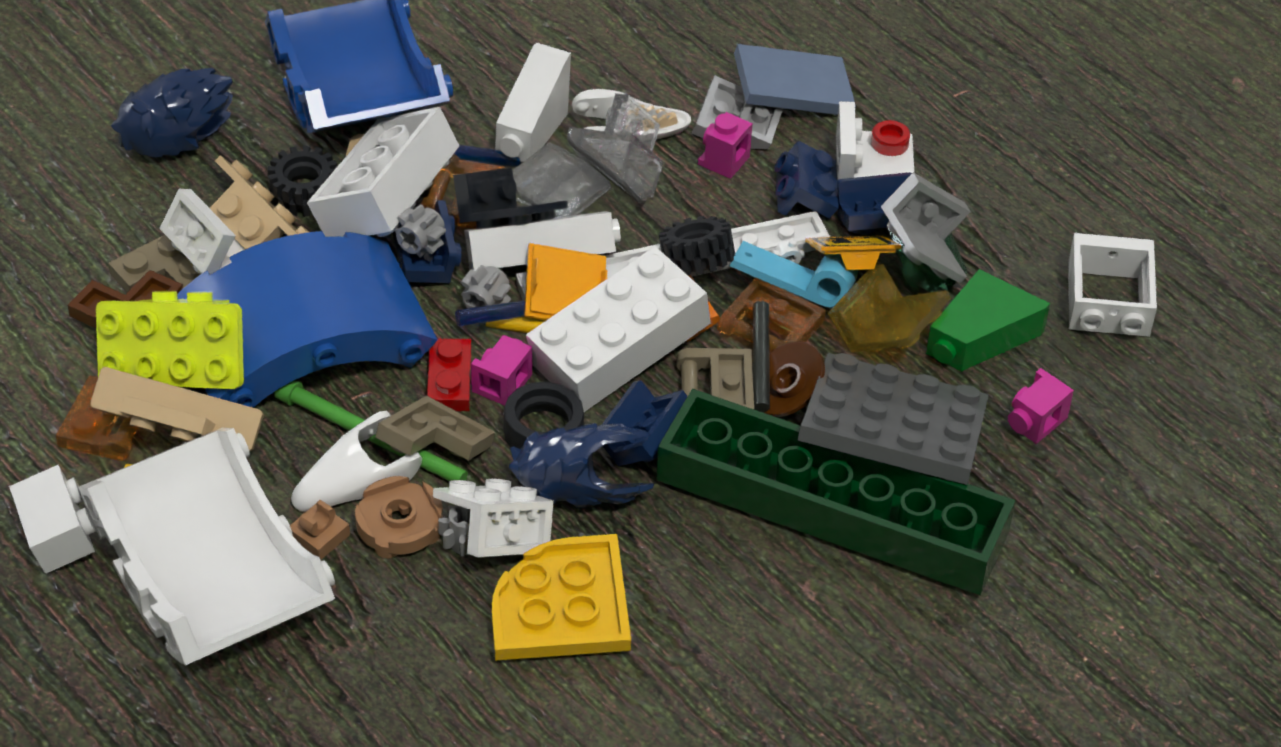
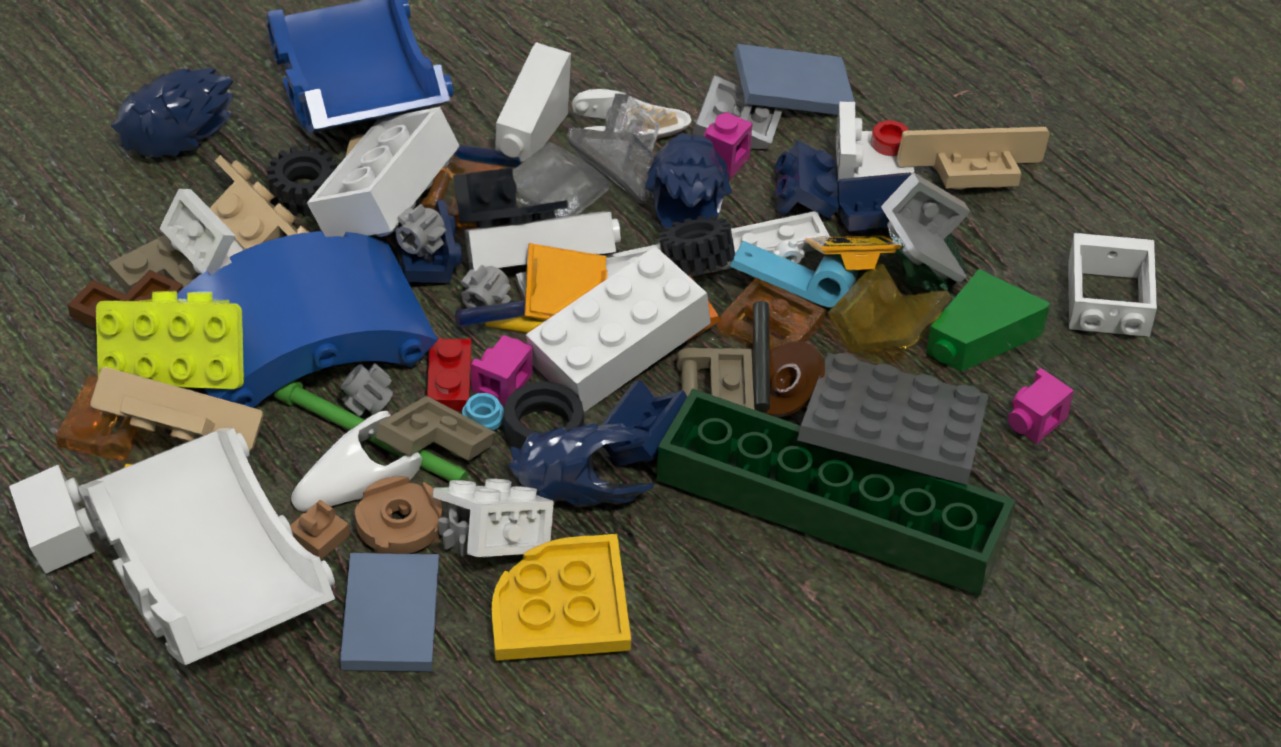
(366, 390): none -> light grey gear
(390, 612): none -> sand blue tile
(484, 410): none -> medium azure plate
(687, 180): none -> dark blue head
(974, 155): none -> tan bracket

